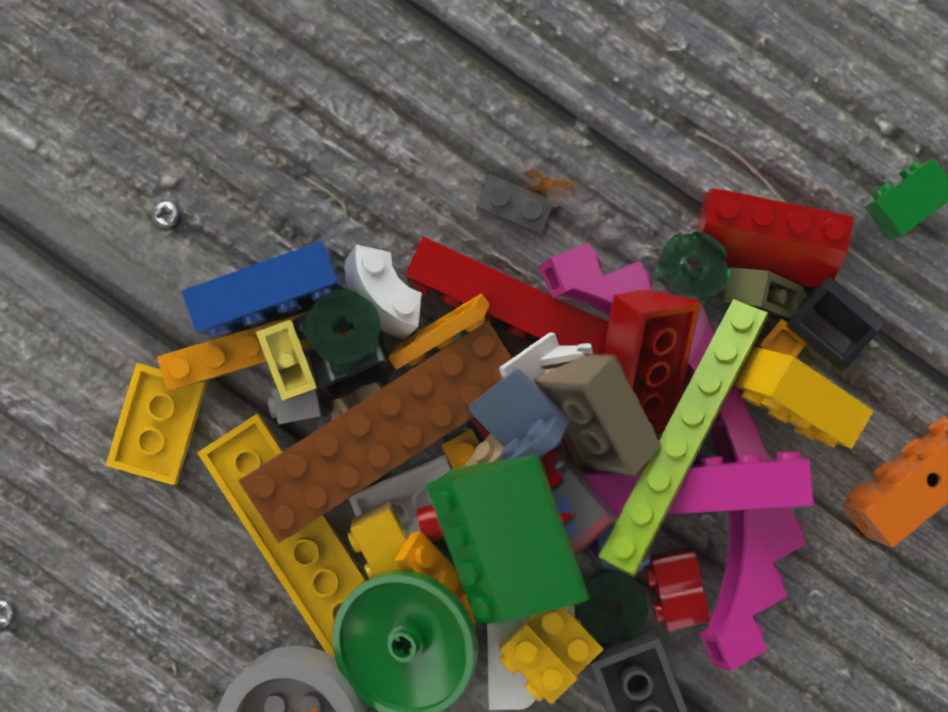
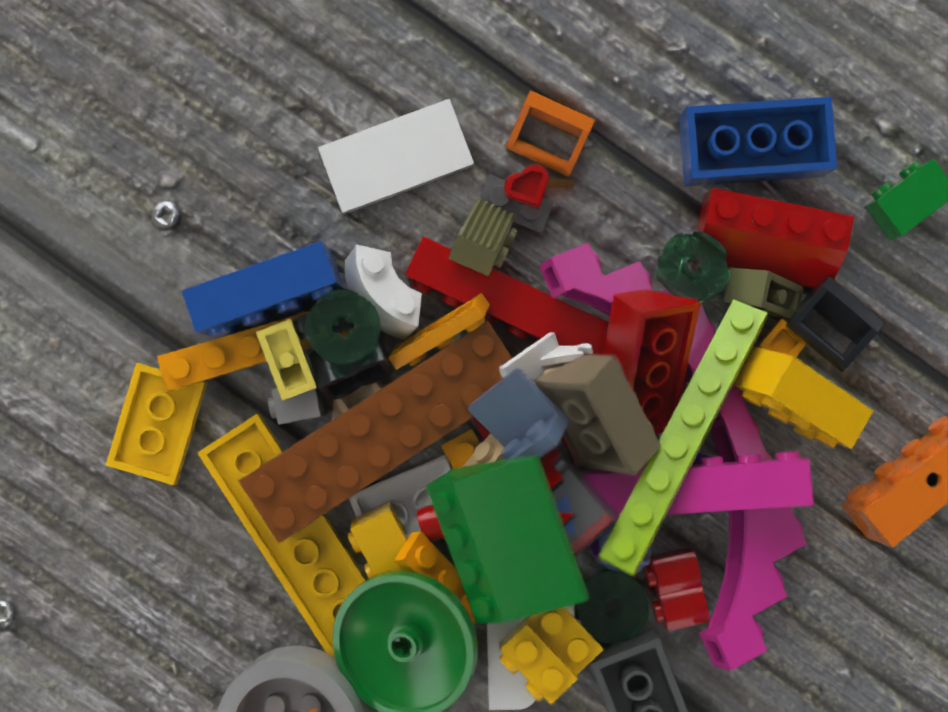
(396, 156): none -> white tile
(484, 238): none -> olive brick
(528, 186): none -> red tile
(557, 116): none -> orange tile
(757, 141): none -> blue brick

